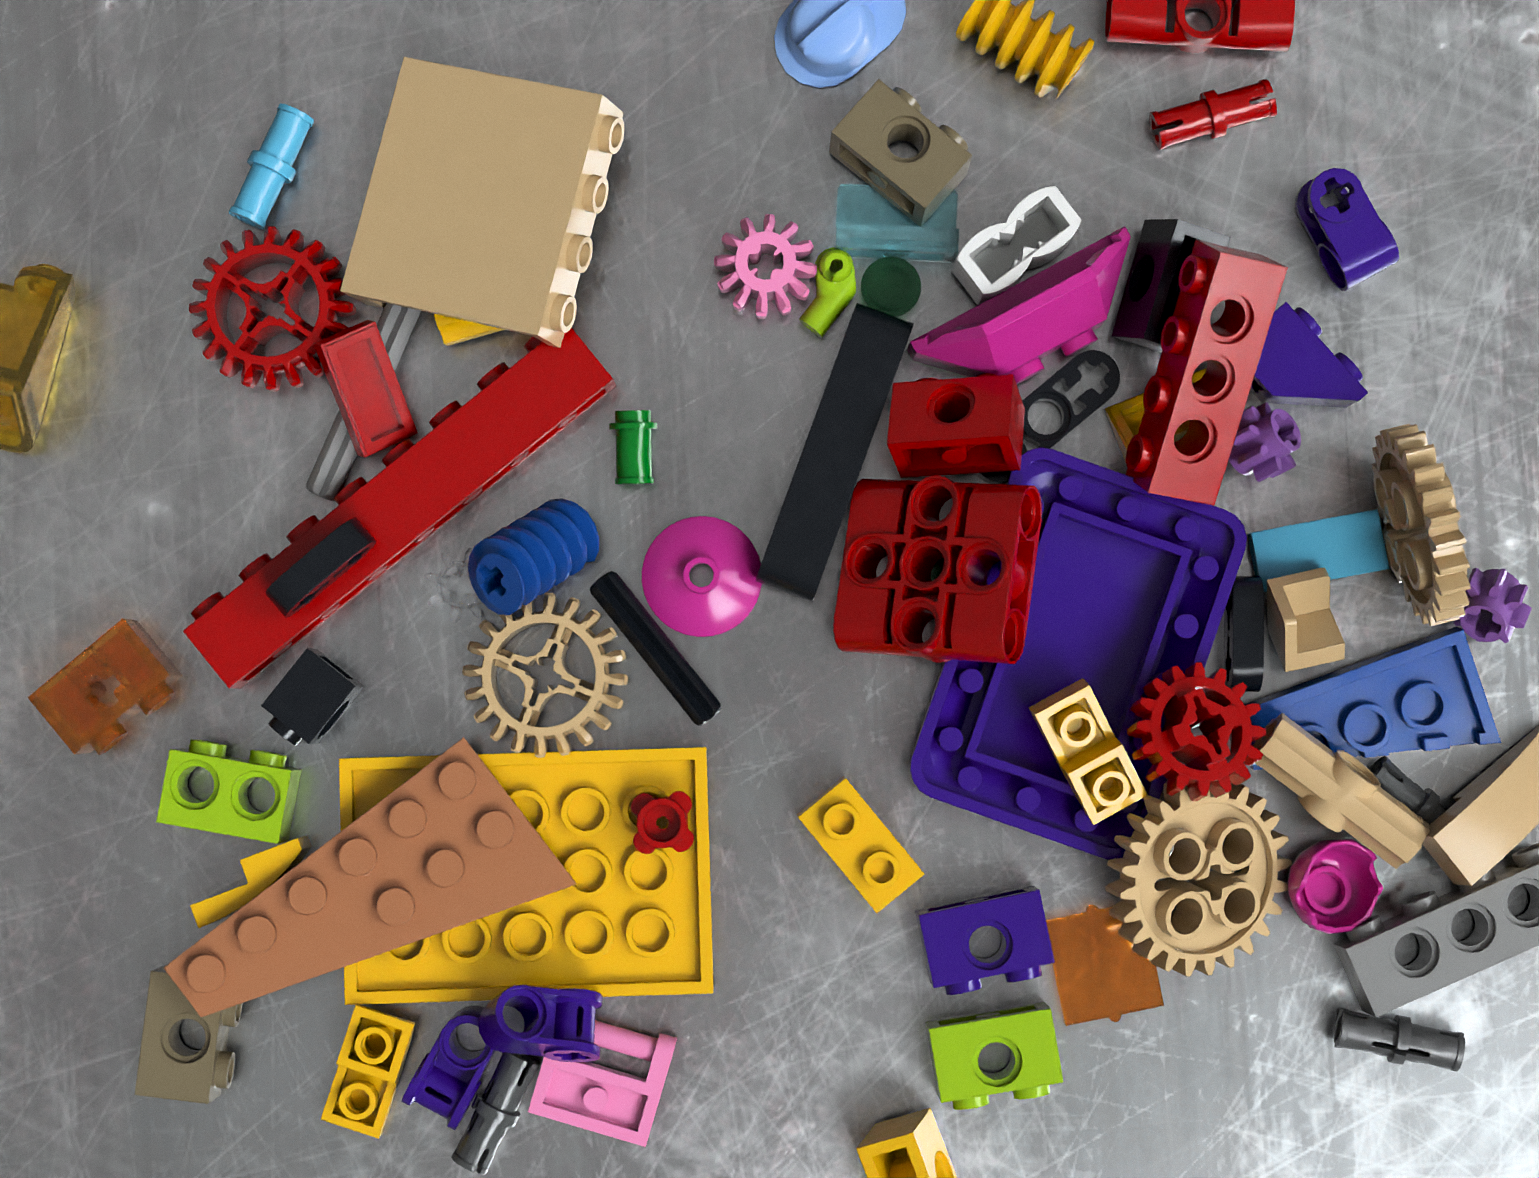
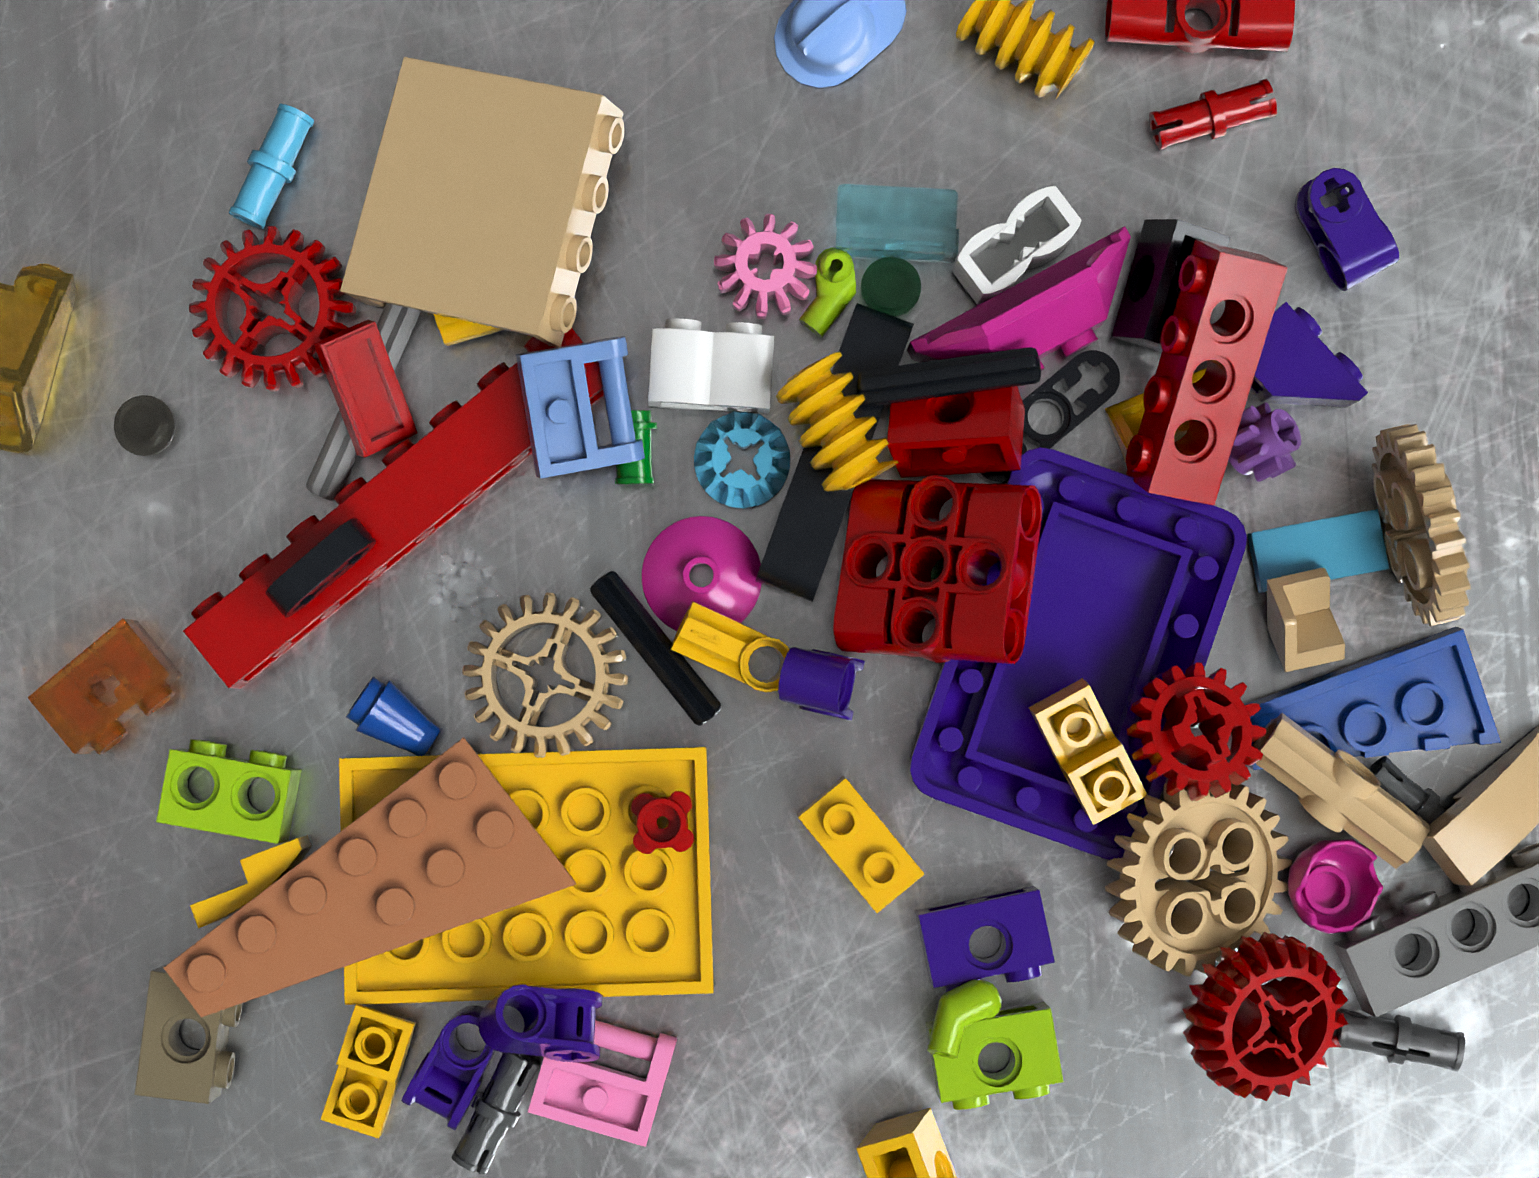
(144, 425): none -> clear smoke plate
(310, 698): black brick -> none
(392, 718): none -> blue cone
(532, 555): blue piece -> none
(561, 410): none -> medium blue plate
(711, 368): none -> white brick
(725, 645): none -> yellow piece
(739, 488): none -> medium azure gear
(819, 681): none -> dark purple piece
(834, 425): none -> yellow piece
(910, 184): dark tan brick -> none
(949, 376): none -> black axle
(958, 1010): none -> lime arm
(1098, 970): clear orange piece -> none
(1244, 633): black beam -> none
(1285, 1016): none -> red gear
(1494, 606): medium lavender gear -> none

